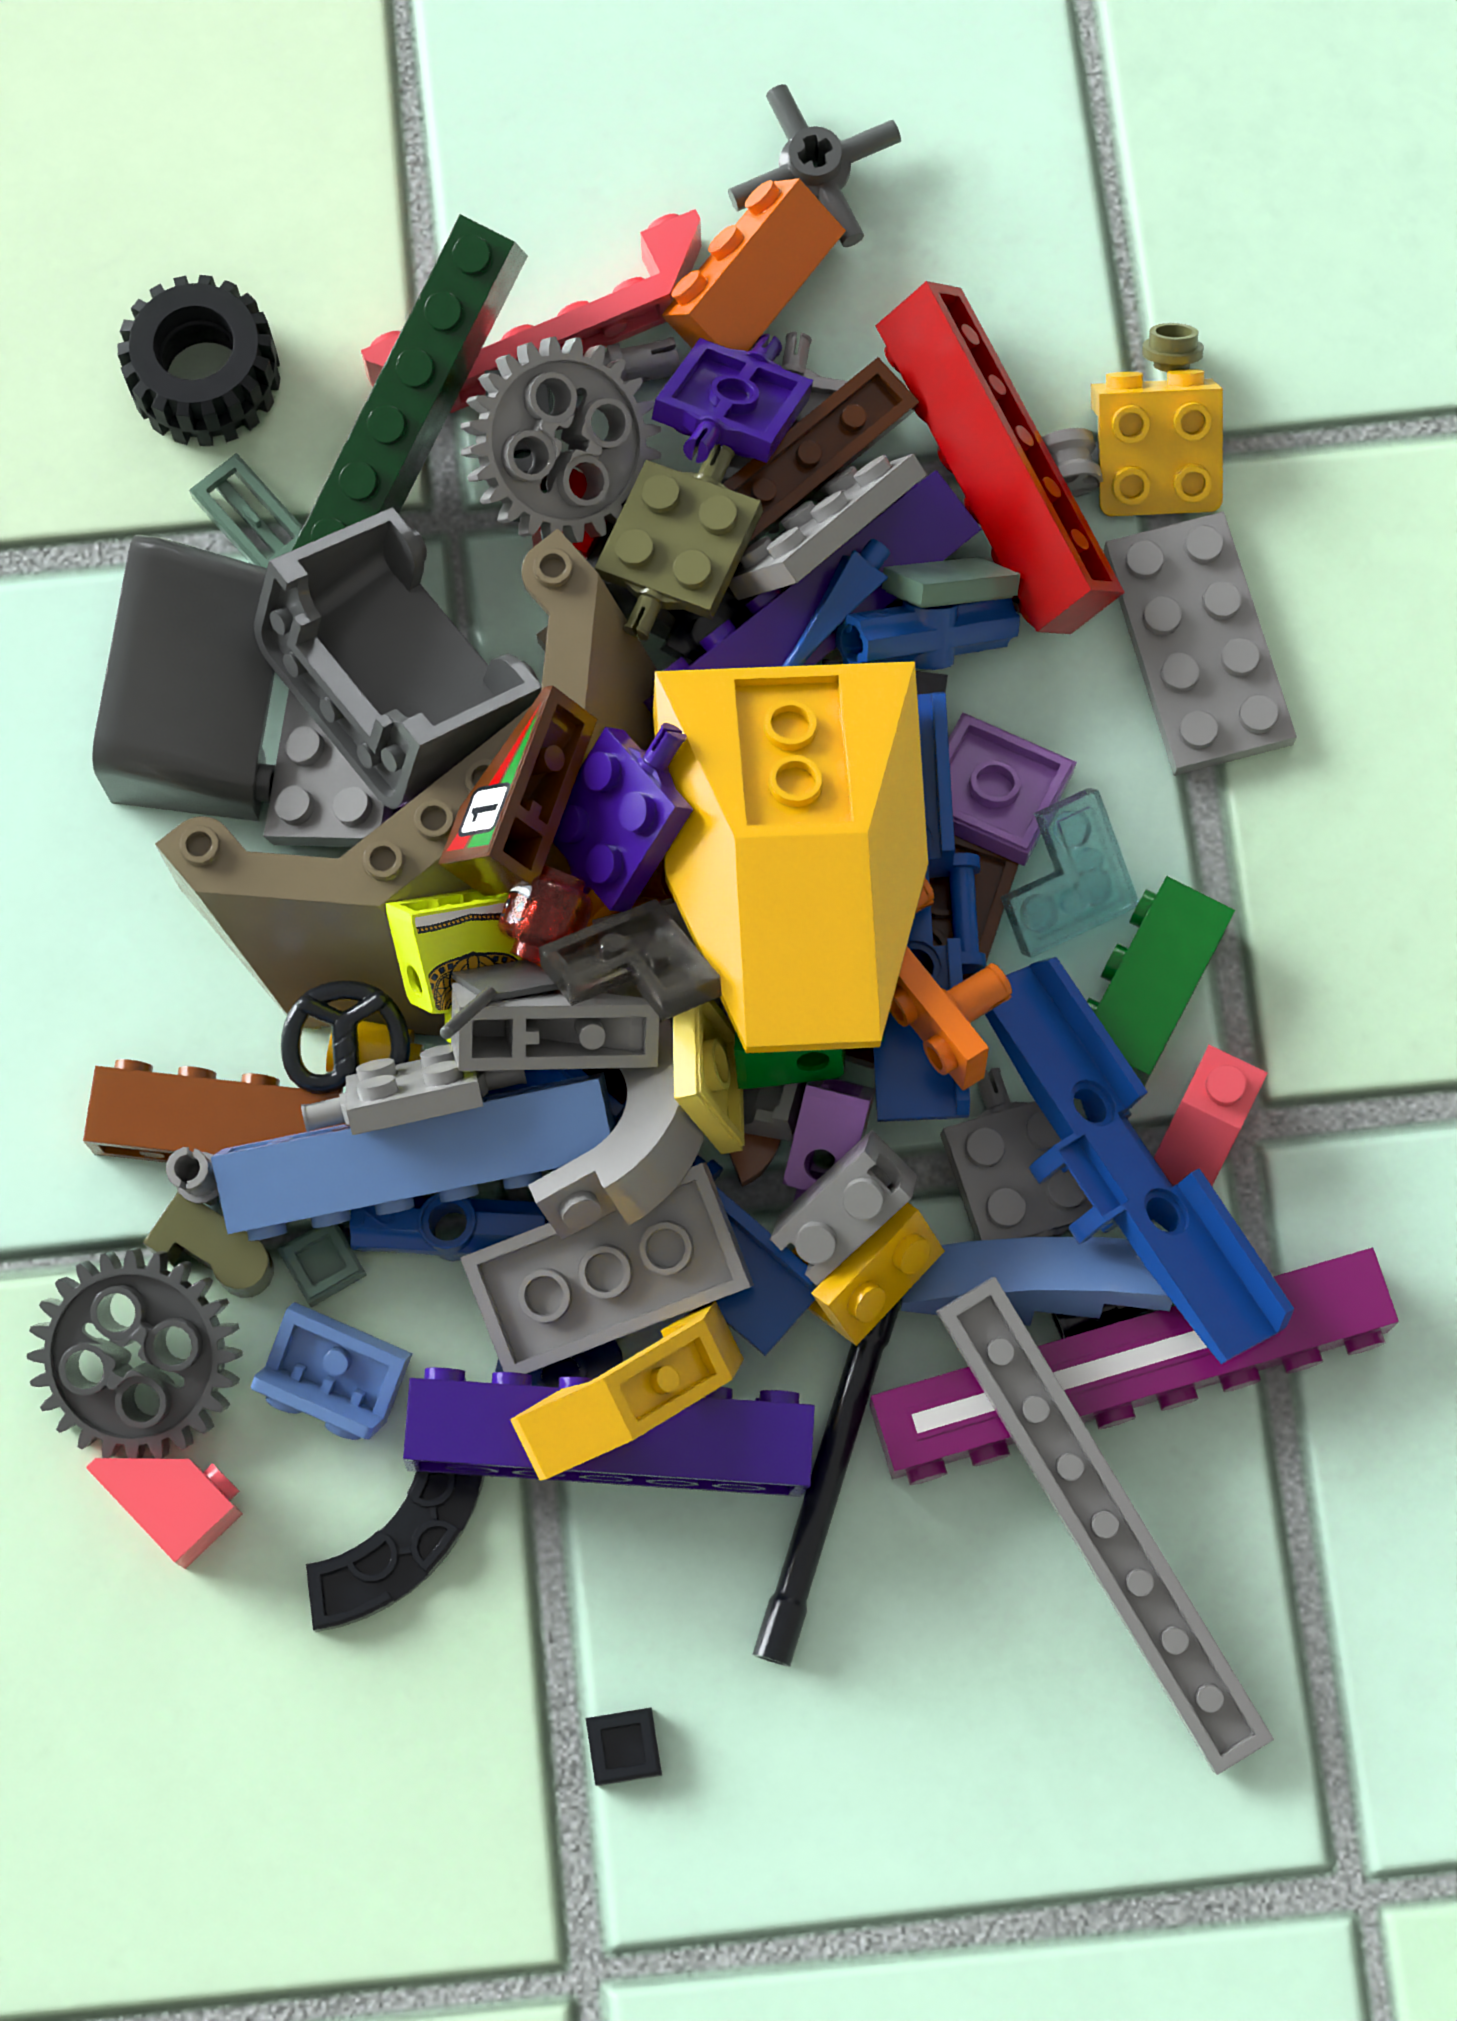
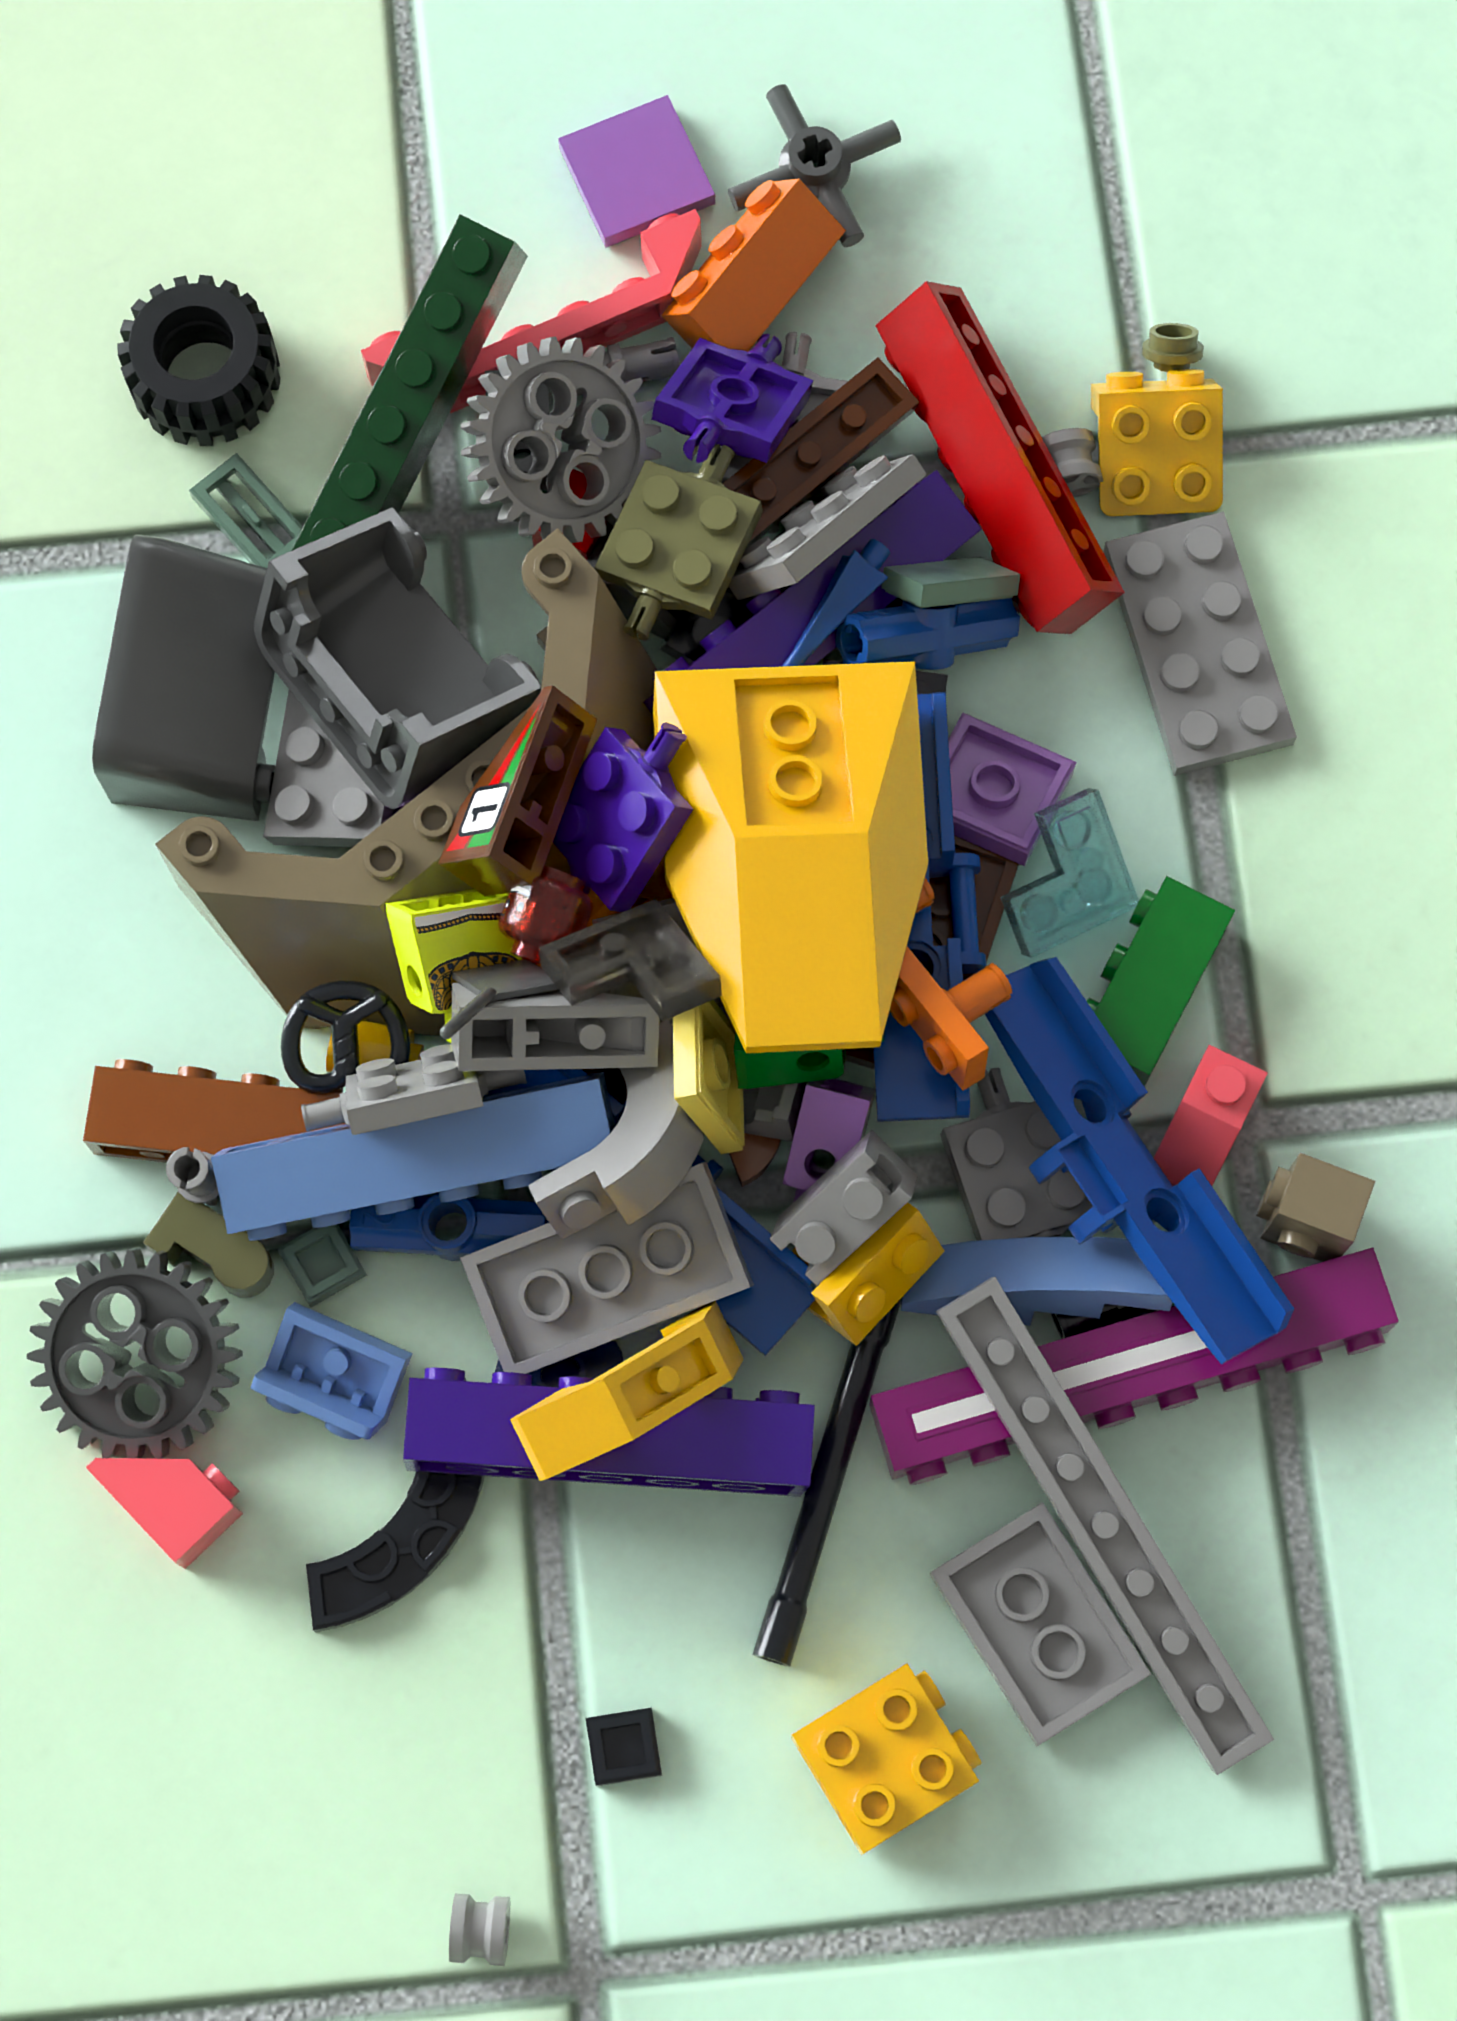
(479, 1929): none -> light grey wheel
(636, 170): none -> medium lavender tile
(887, 1757): none -> yellow brick
(1040, 1624): none -> light grey plate
(1314, 1208): none -> dark tan brick

